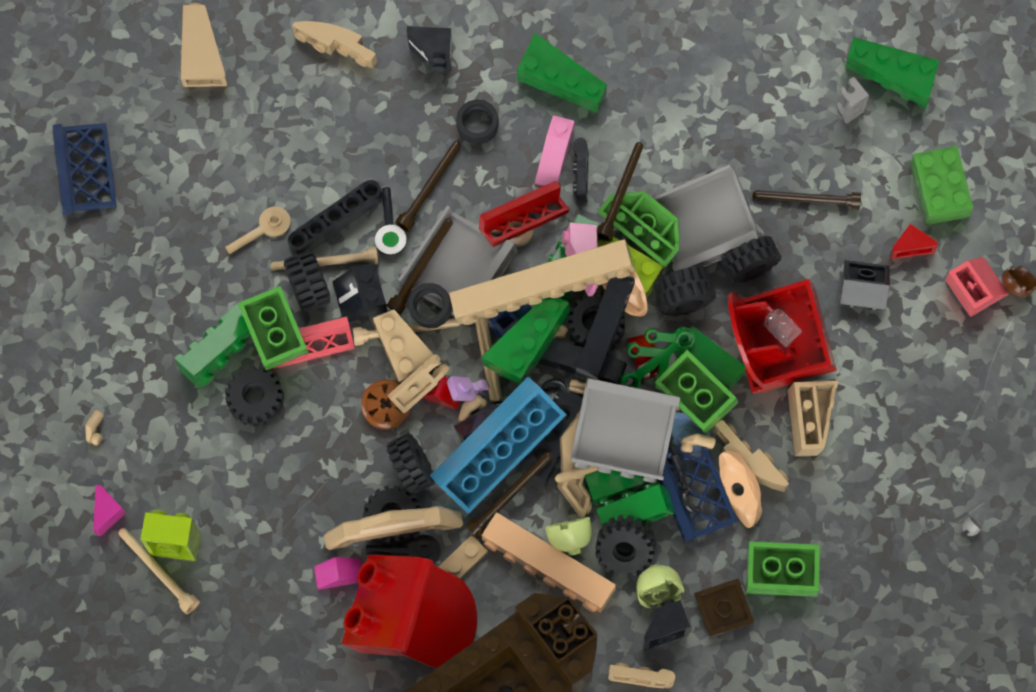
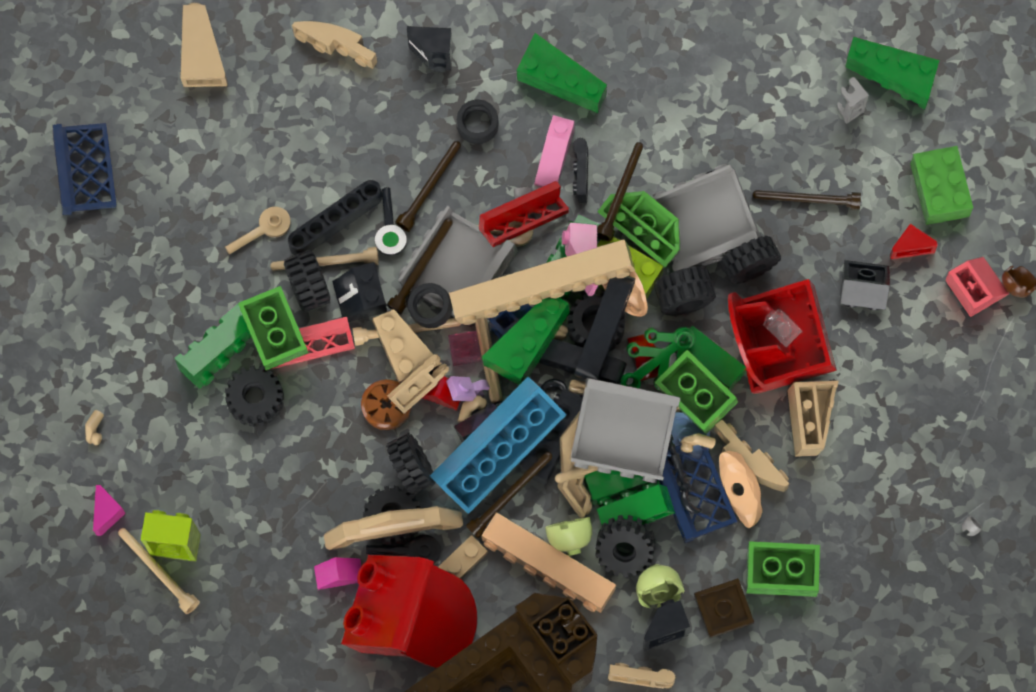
(464, 348): none -> clear pink piece

